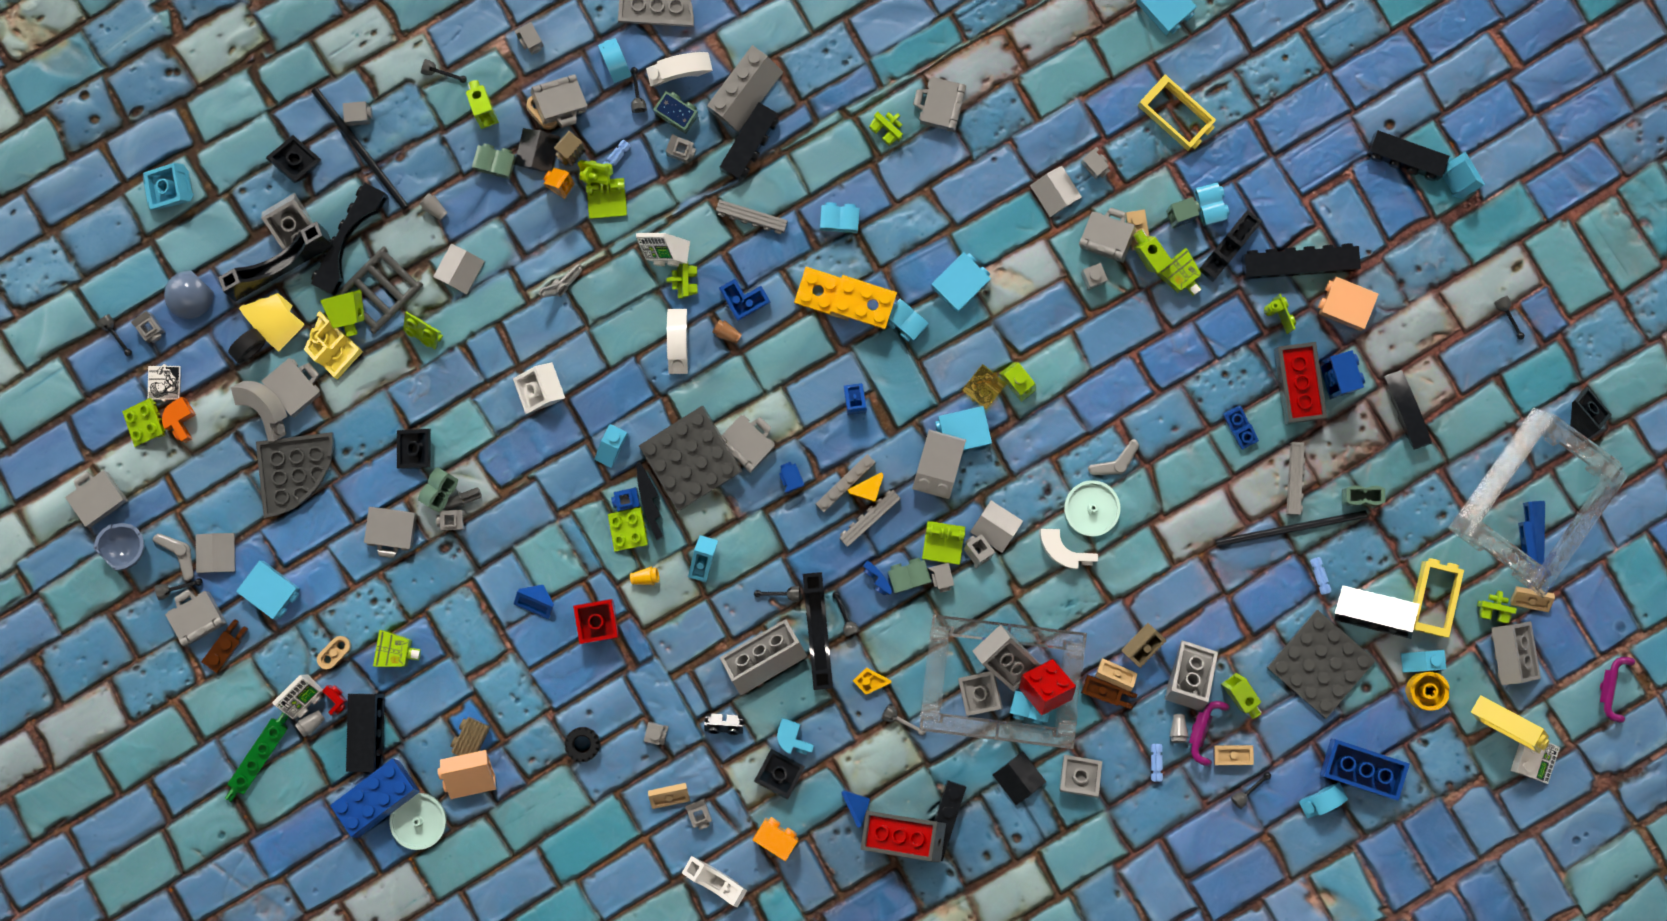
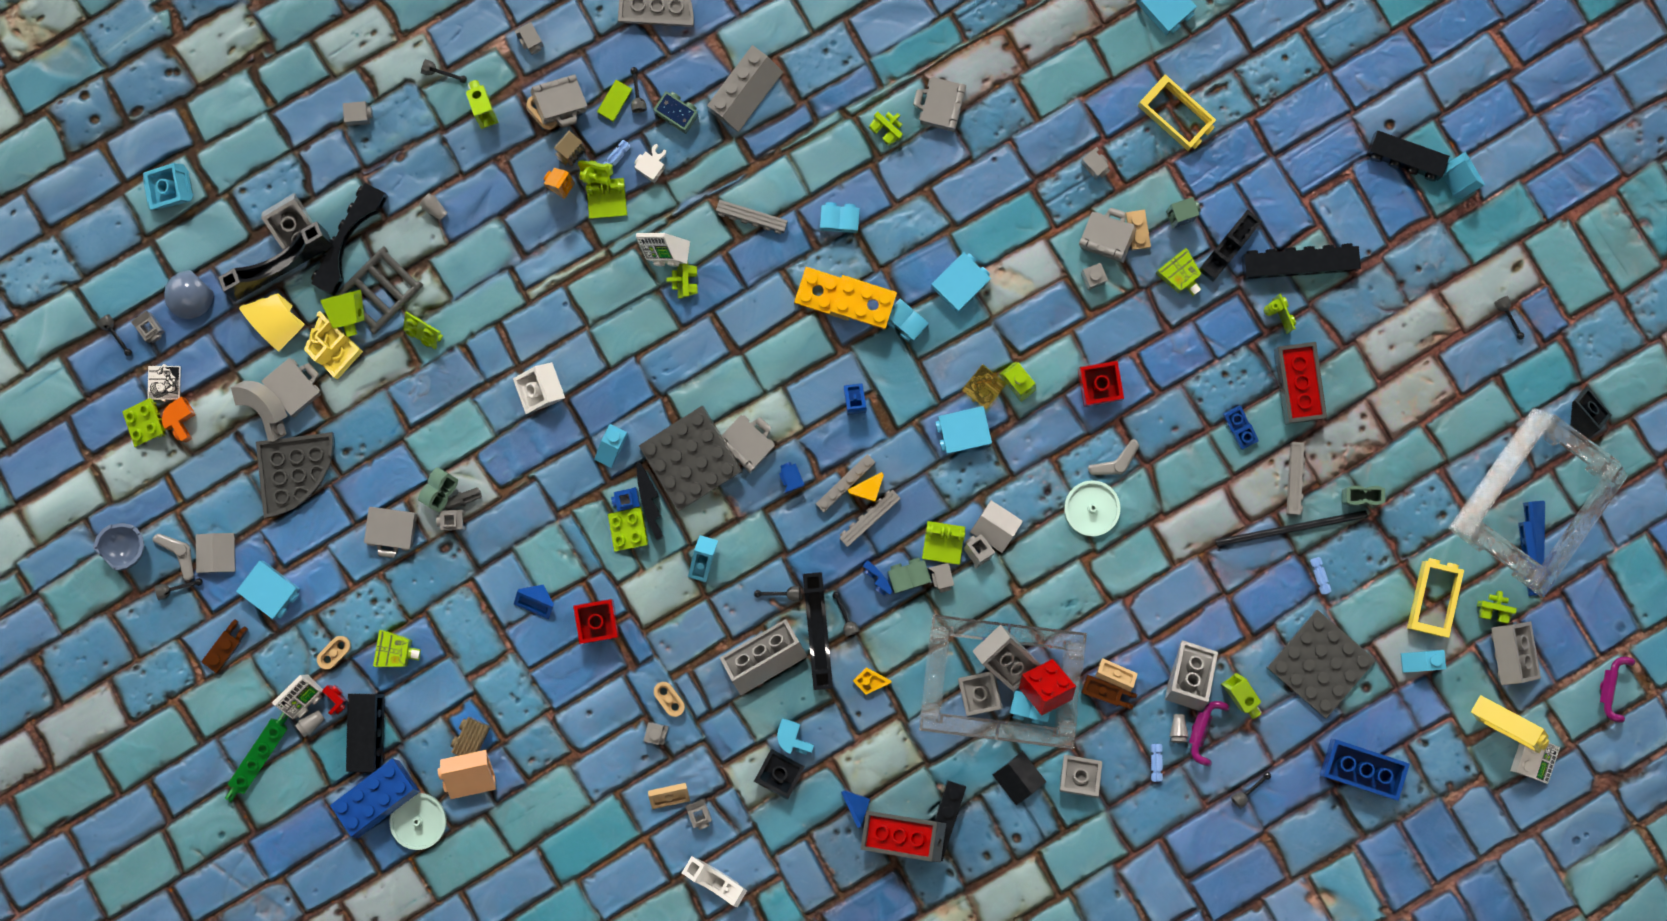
(95, 498): light grey piece -> none
(195, 617): light grey piece -> none
(246, 346): black tyre -> none
(294, 159): black slope -> none
(360, 149): black piece -> none
(413, 448): black slope -> none
(459, 269): light grey slope -> none
(494, 161): sand green brick -> none
(536, 150): black slope -> none
(558, 286): light grey piece -> none
(594, 746): black tyre -> none
(614, 60): medium azure brick -> none
(614, 100): none -> lime tile
(646, 576): yellow cone -> none
(649, 165): none -> white brick
(668, 699): none -> tan plate
(677, 341): white arch -> none
(679, 66): white arch -> none
(680, 149): light grey window -> none
(715, 724): hinge -> none
(726, 331): medium nougat cone -> none
(742, 304): blue brick -> none
(749, 141): black brick -> none
(776, 838): light orange brick -> none
(890, 714): hinge -> none
(939, 464): light grey slope -> none
(1055, 191): light grey slope -> none
(1060, 554): white arch -> none
(1100, 383): none -> red brick
(1143, 645): dark tan brick -> none
(1156, 258): lime torso -> none
(1211, 204): medium azure brick -> none
(1233, 755): tan plate -> none
(1323, 801): medium azure brick -> none
(1342, 374): blue brick -> none
(1347, 303): light nougat brick -> none
(1376, 612): brick -> none
(1407, 409): black slope -> none
(1438, 691): yellow brick -> none
(1529, 599): tan plate -> none

